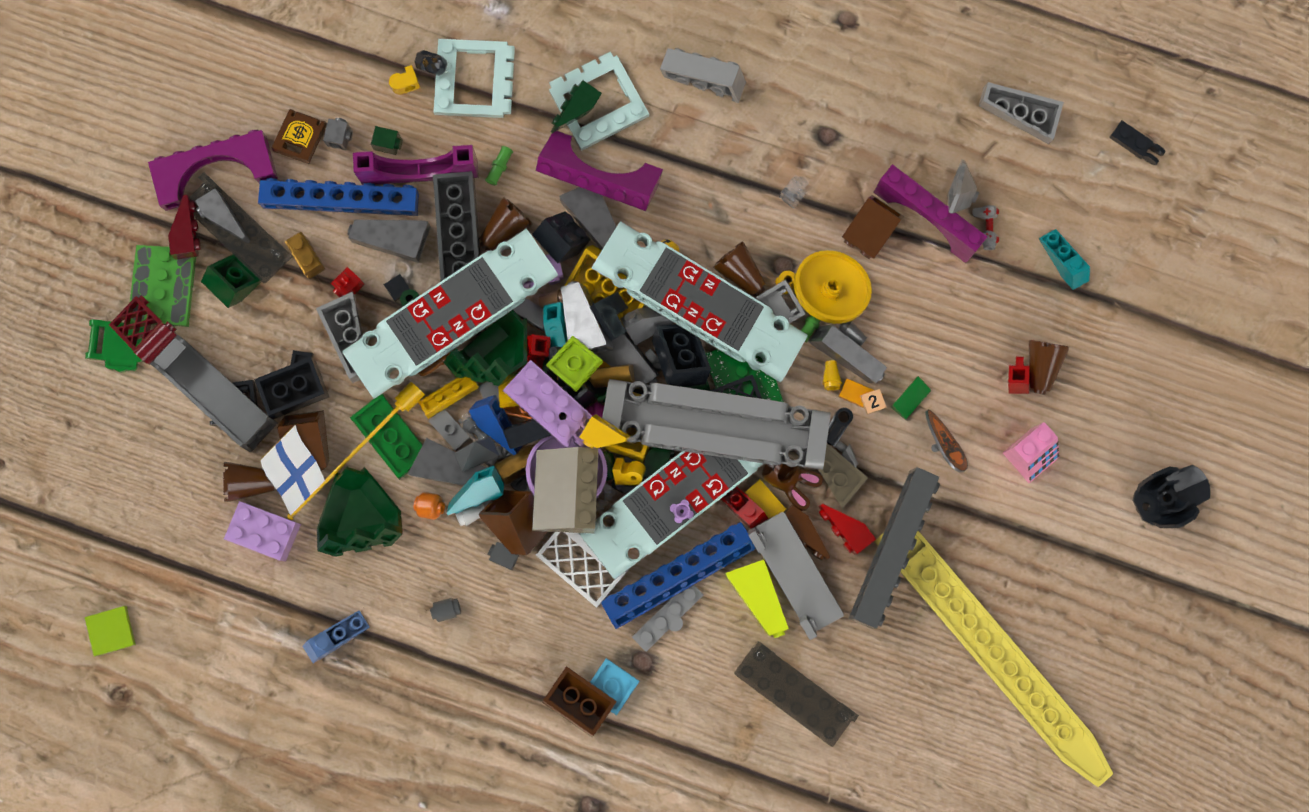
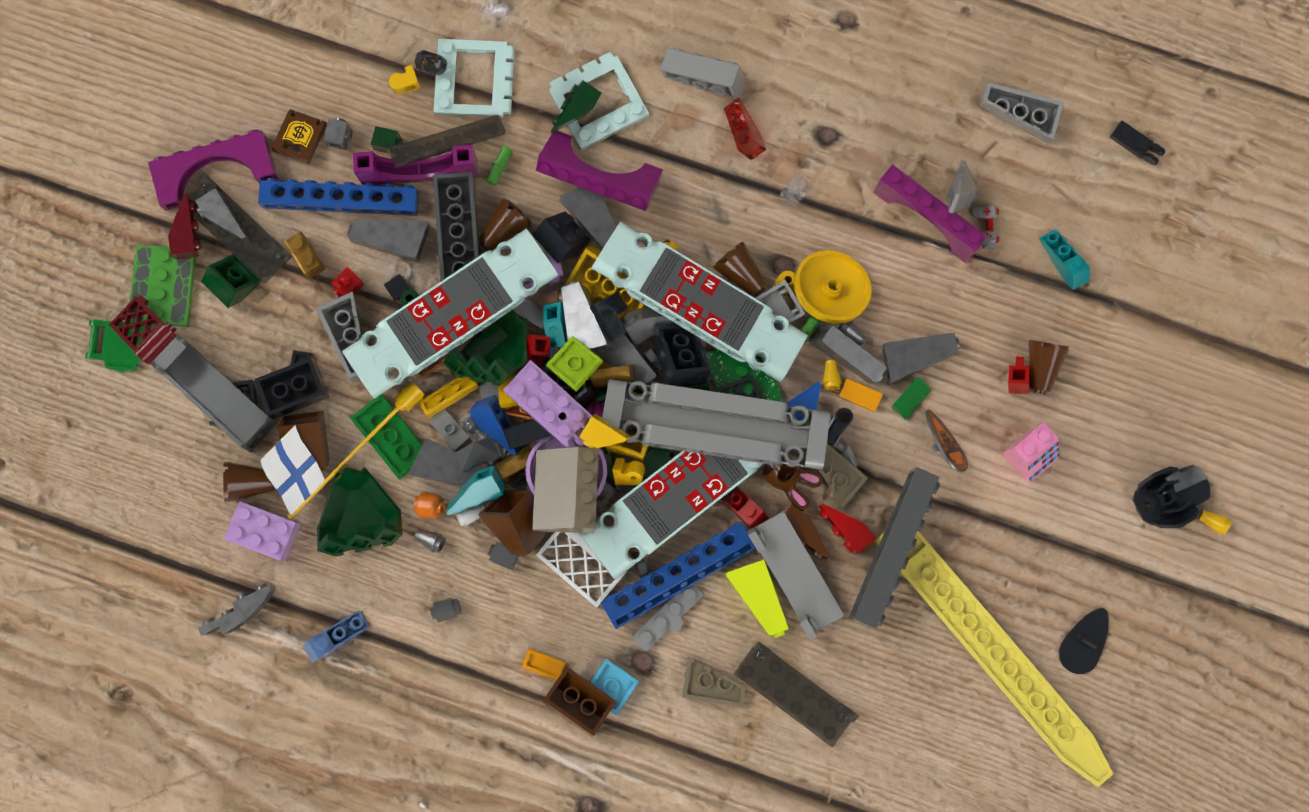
(110, 631): lime tile -> none
(245, 609): none -> flat silver slope
(430, 540): none -> flat silver cone
(444, 141): none -> clear smoke plate
(543, 664): none -> light orange tile
(640, 566): none -> dark grey tile
(679, 517): lavender plate -> none
(711, 686): none -> dark tan wing
(744, 130): none -> clear red slope
(765, 499): yellow tile -> none
(807, 398): none -> blue slope
(872, 227): reddish brown slope -> none
(873, 401): light nougat tile -> none
(913, 355): none -> flat silver slope
(1085, 642): none -> black shield
(1215, 521): none -> yellow cone

